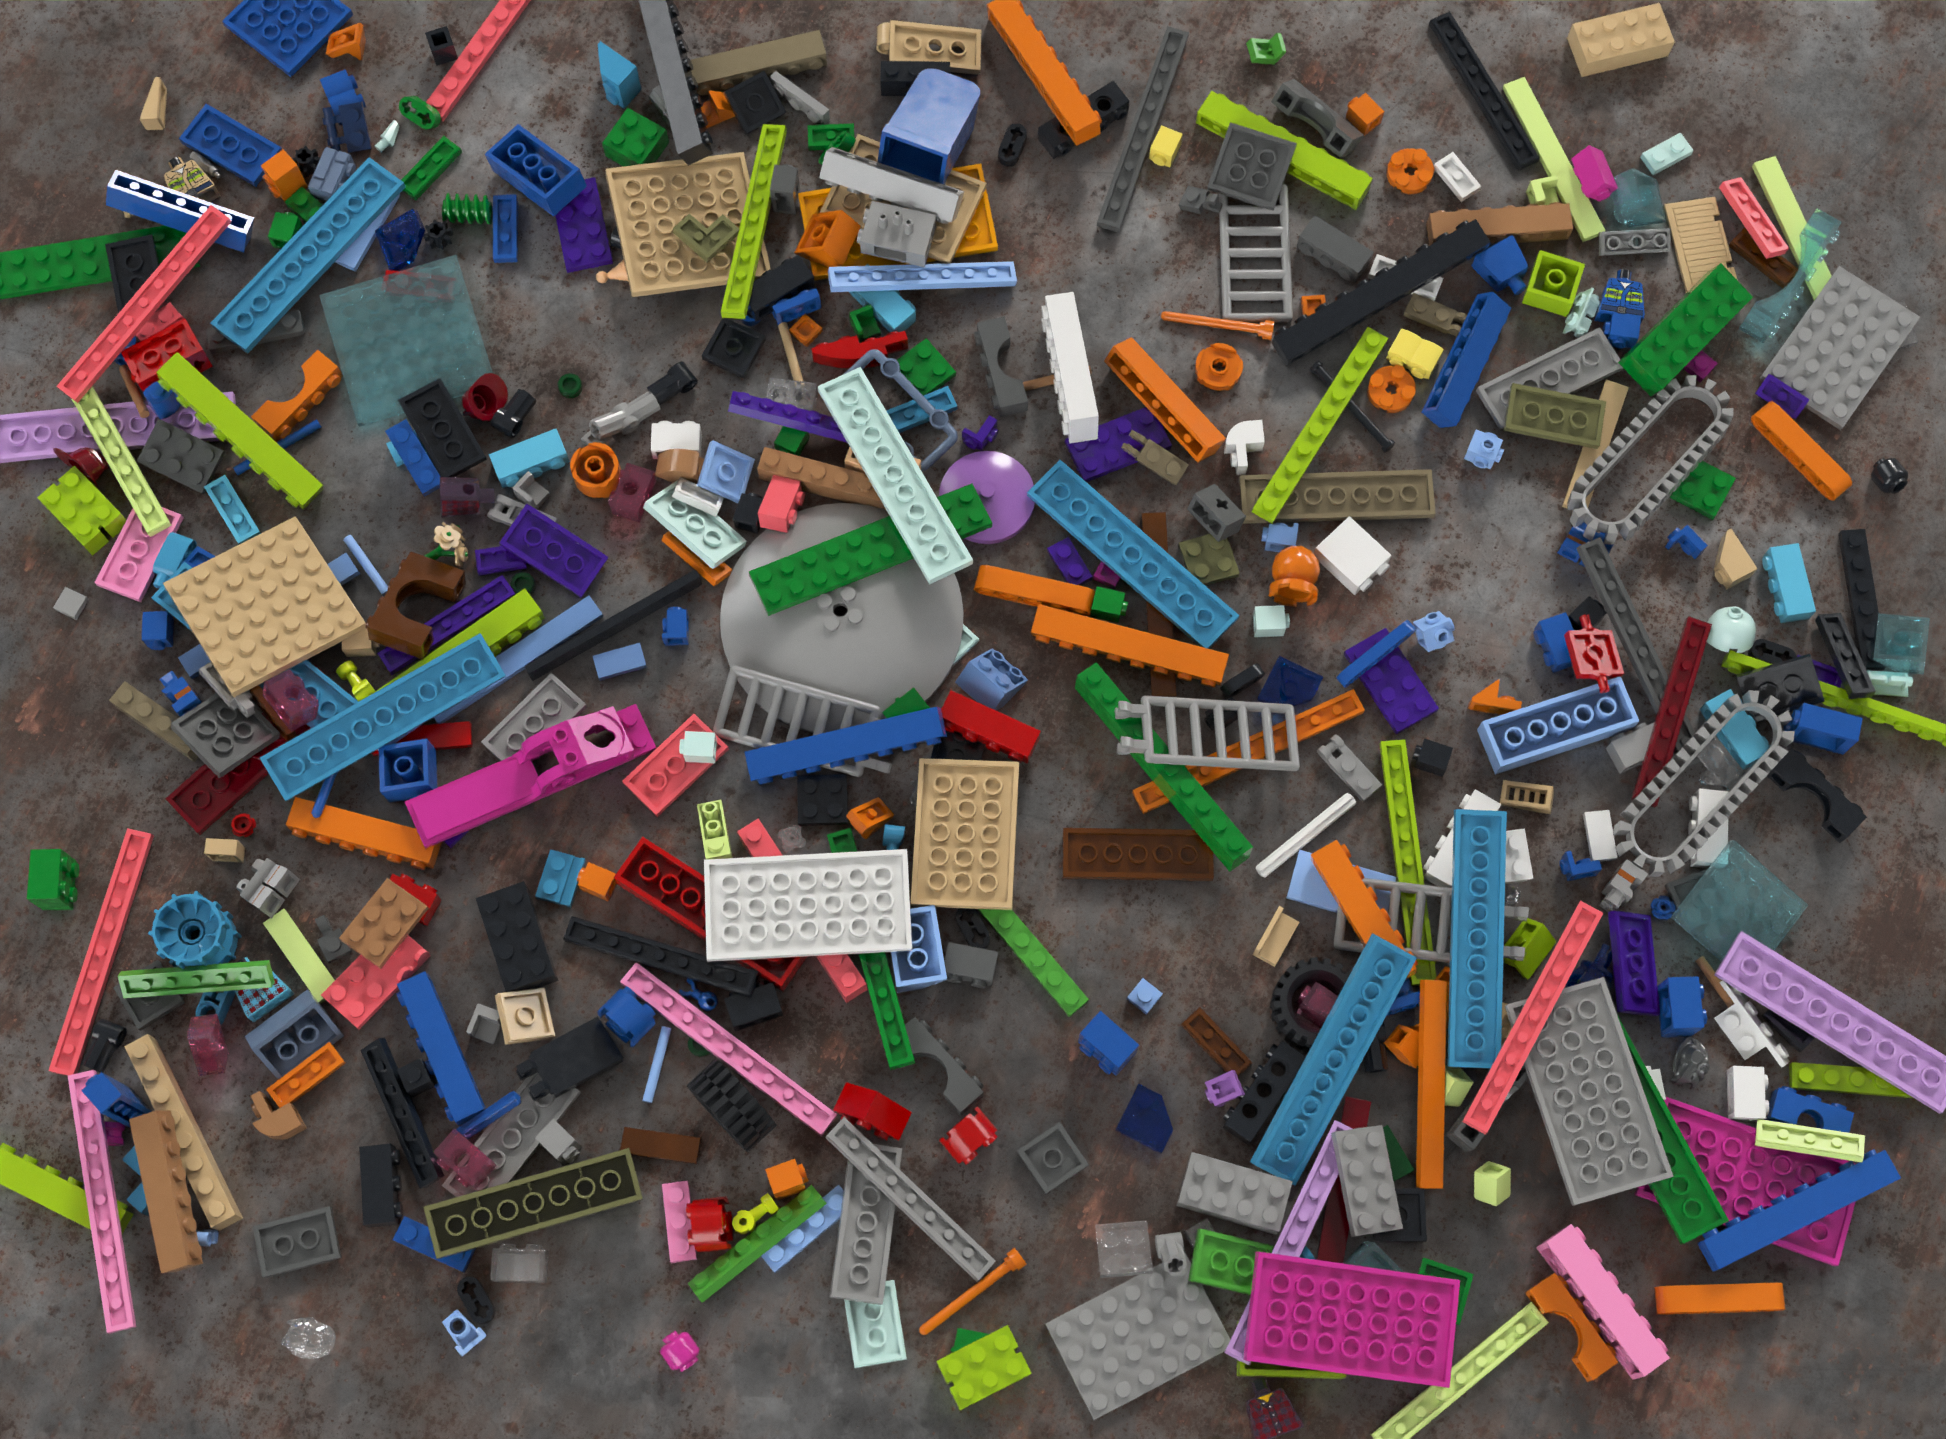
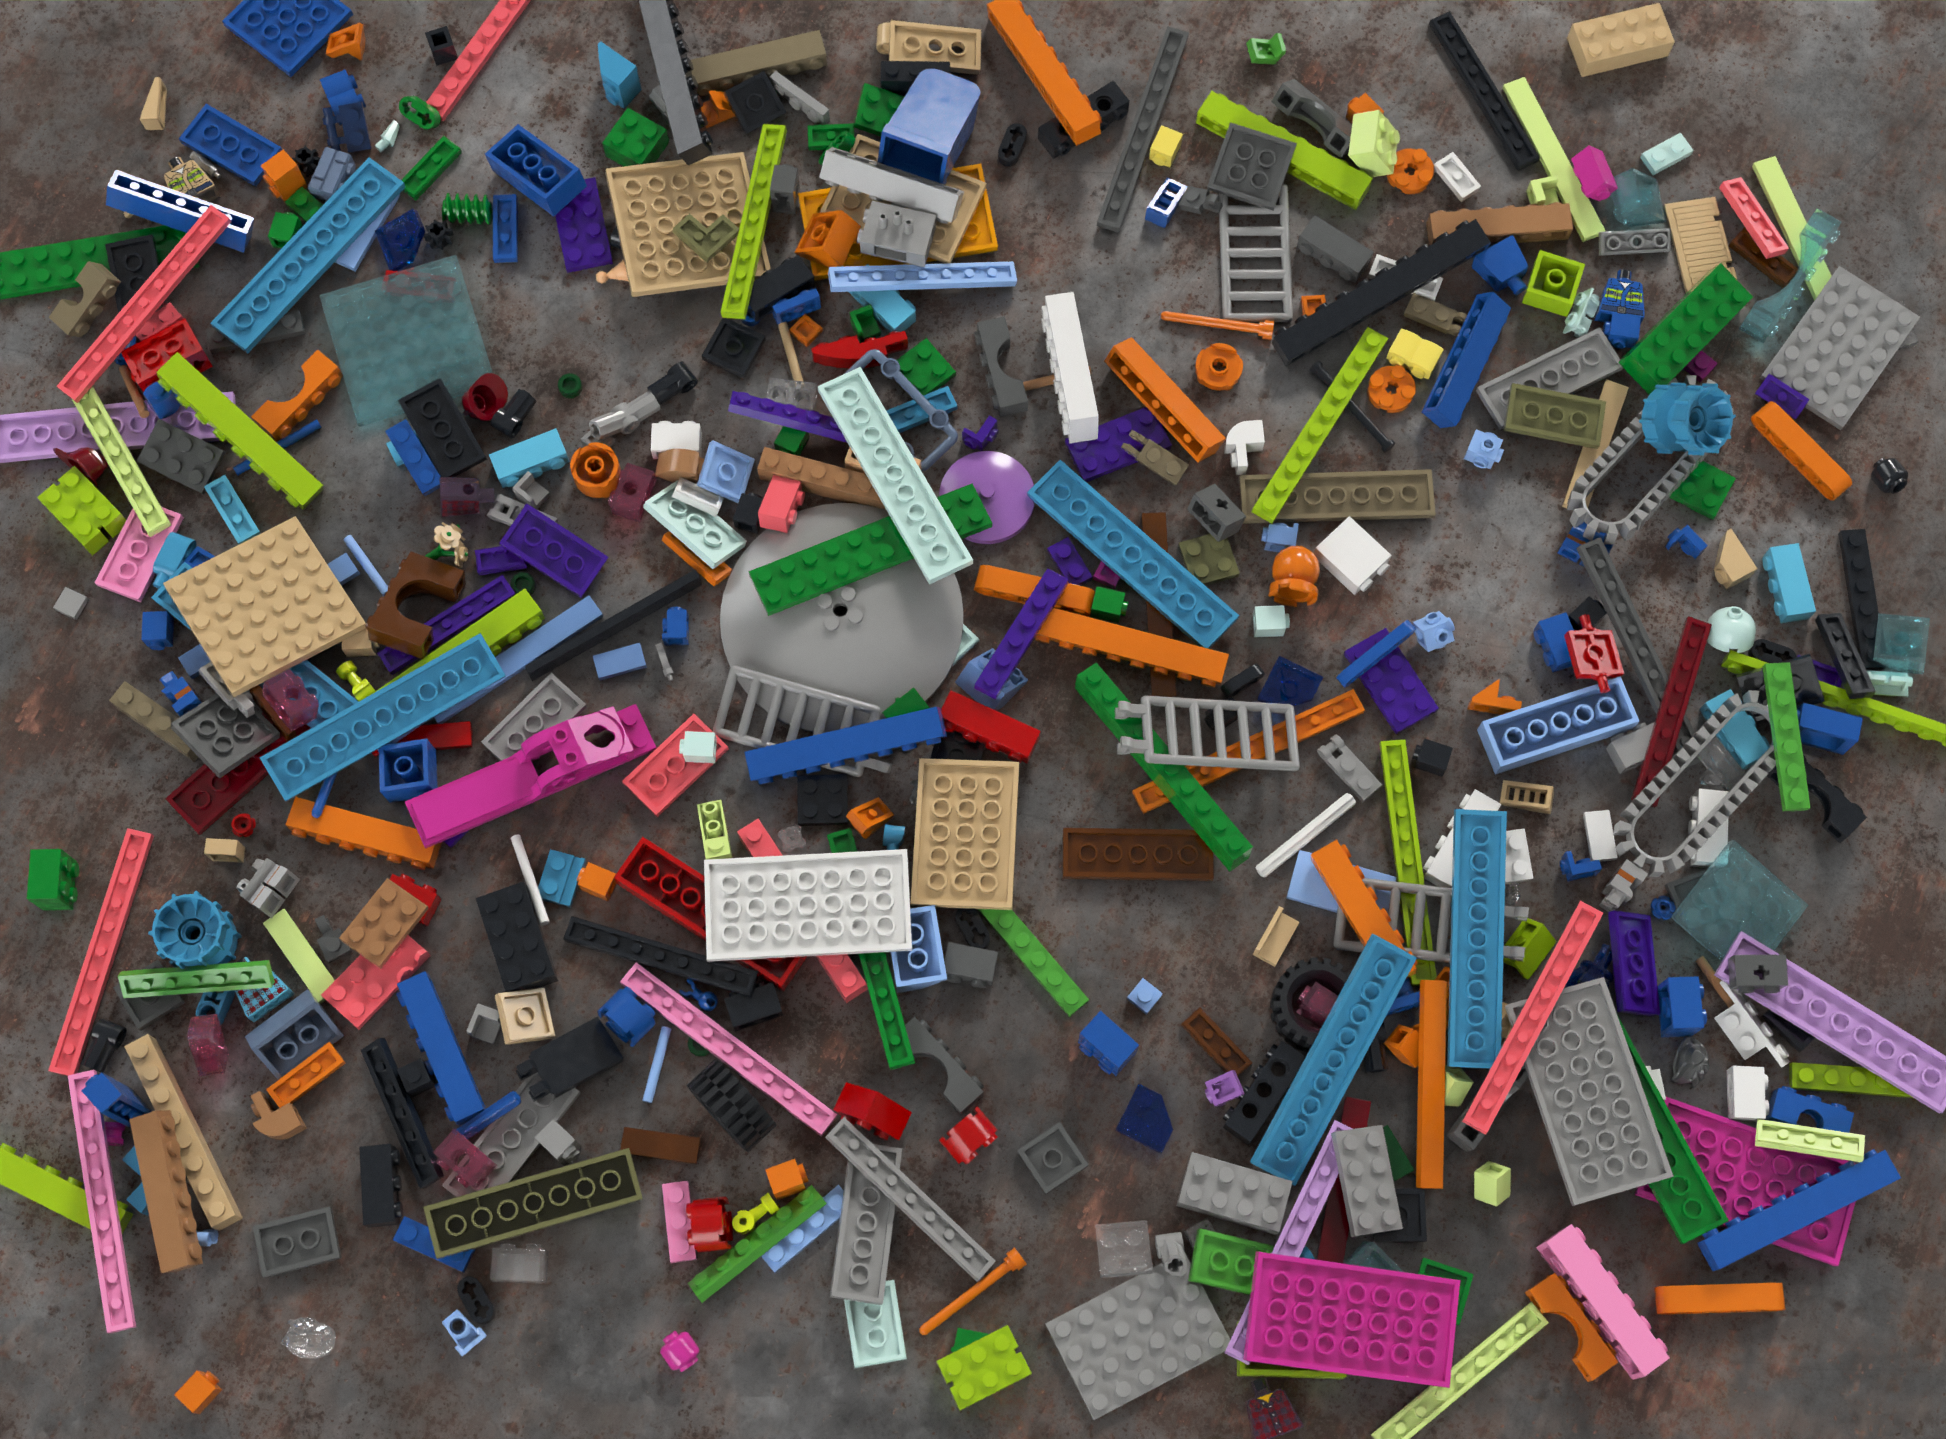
(97, 287): none -> dark tan arch
(199, 1391): none -> orange brick
(530, 880): none -> white bar
(668, 671): none -> light grey piece
(875, 109): none -> green plate
(1021, 634): none -> dark purple plate
(1159, 214): none -> blue slope
(1373, 143): none -> yellowish green brick
(1687, 418): none -> dark azure piece
(1771, 967): none -> dark grey brick
(1786, 737): none -> bright green plate

